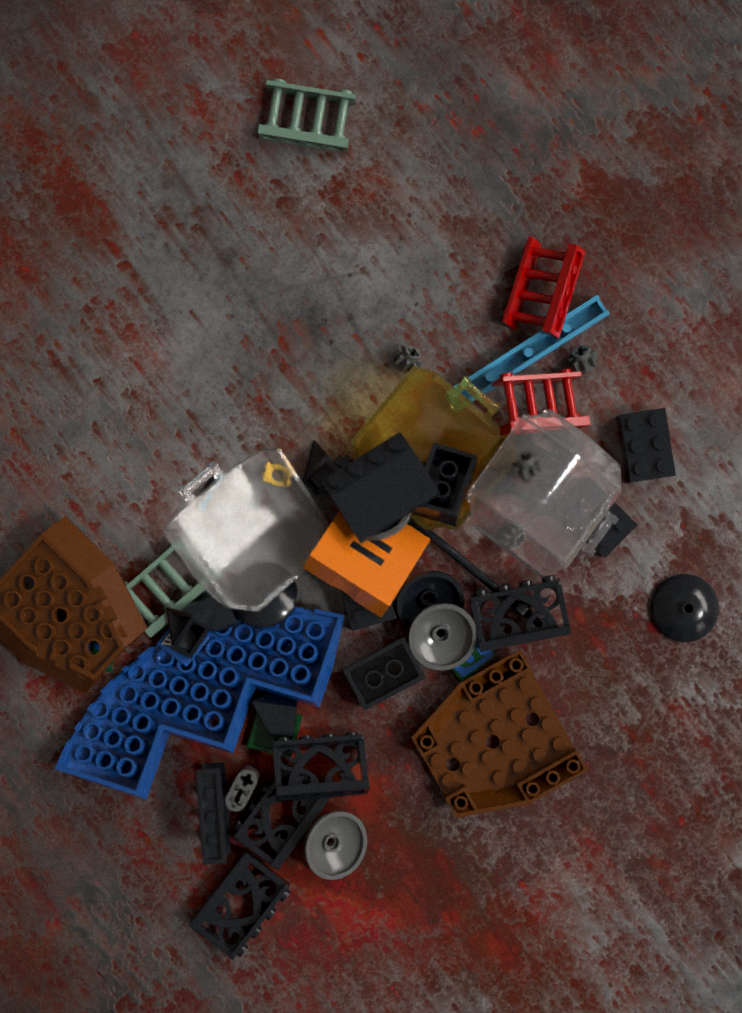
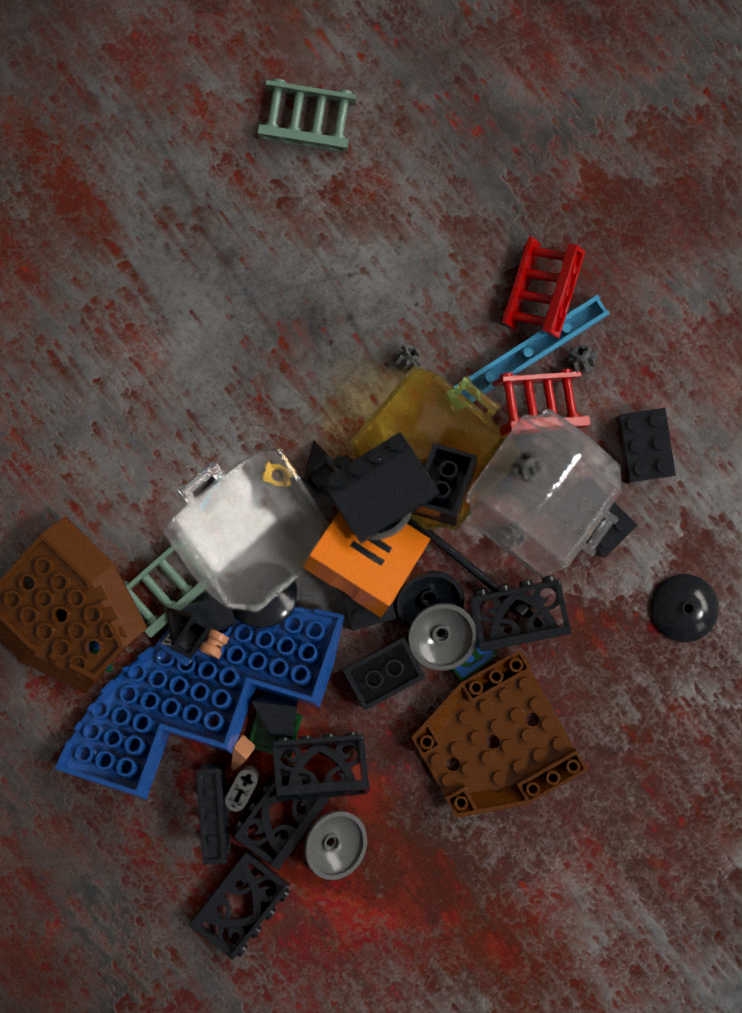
(213, 644): none -> nougat wheel
(241, 751): none -> nougat slope

